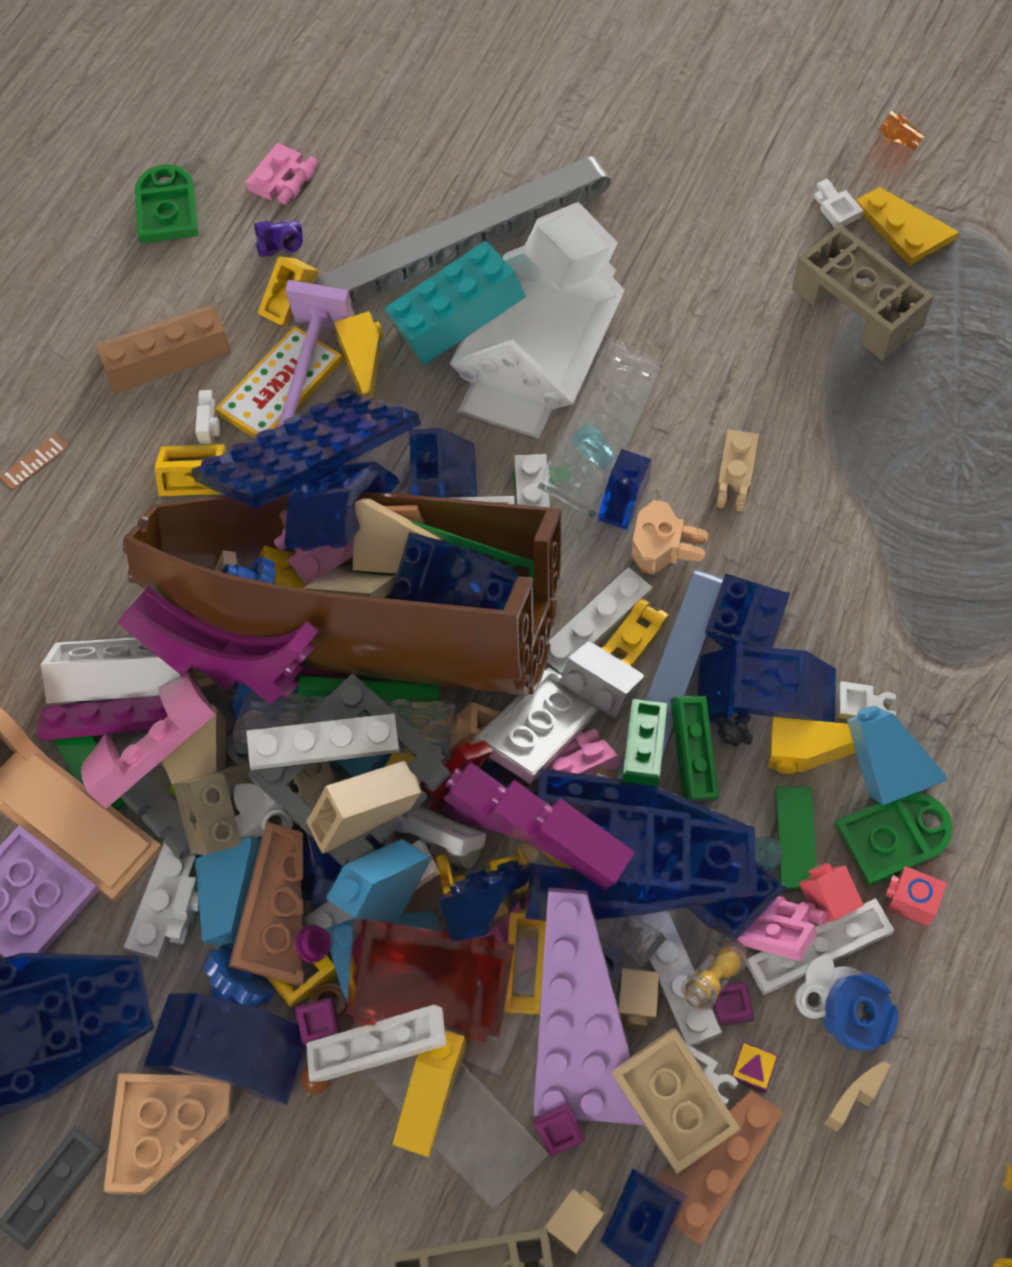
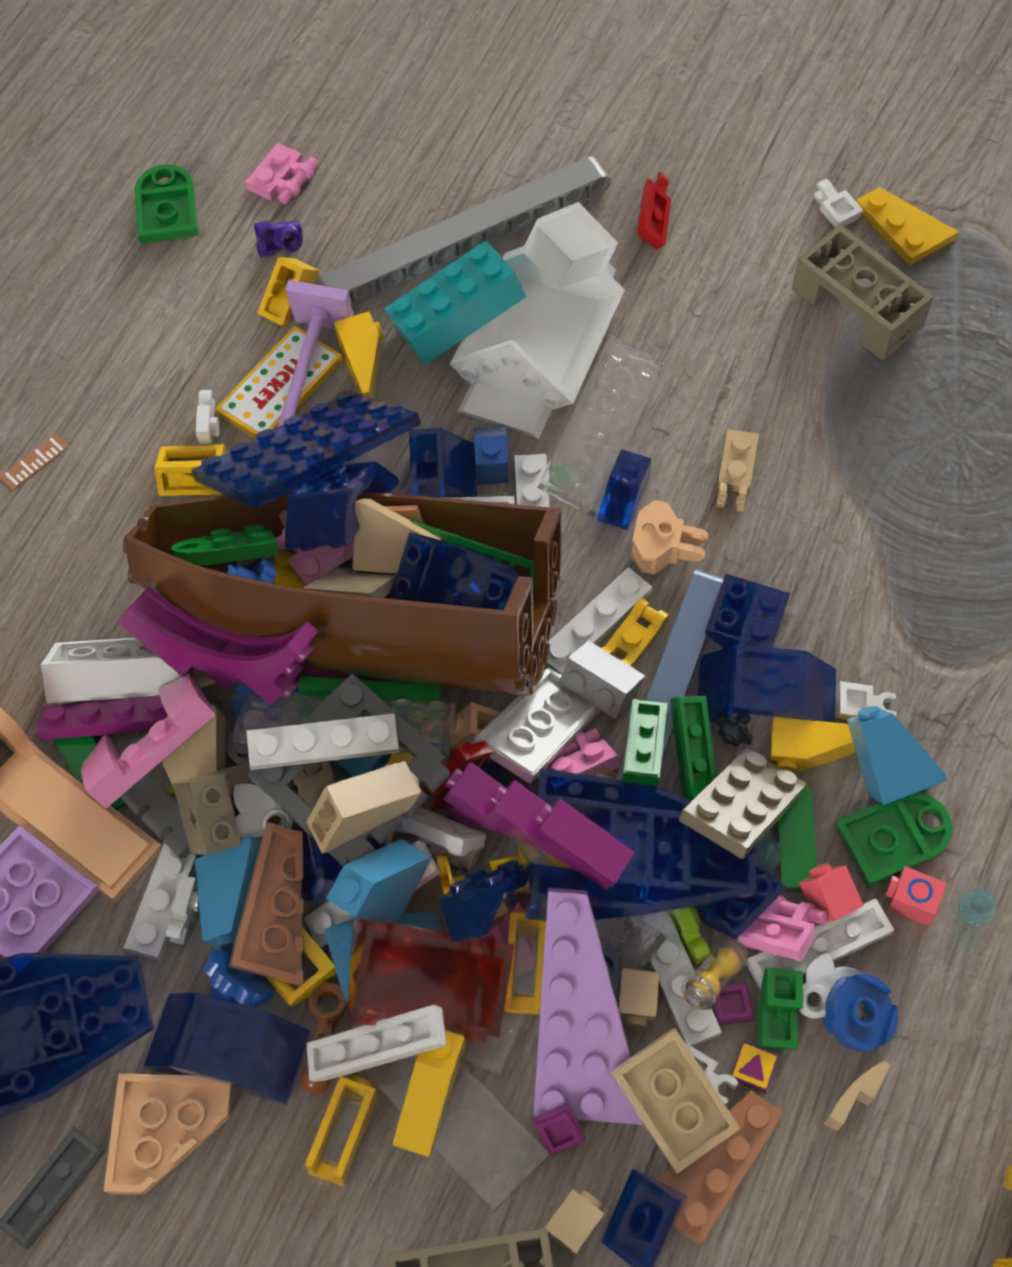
(163, 348): medium nougat slope -> none
(228, 547): none -> green plate
(312, 943): magenta plate -> none
(318, 1020): magenta tile -> none
(341, 1130): none -> yellow window
(491, 455): none -> blue slope
(594, 445): clear light blue cone -> none
(654, 212): none -> red plate
(686, 923): none -> lime plate
(743, 802): none -> dark tan piece
(778, 1007): none -> green slope
(901, 130): clear orange cone -> none
(979, 897): none -> clear light blue plate

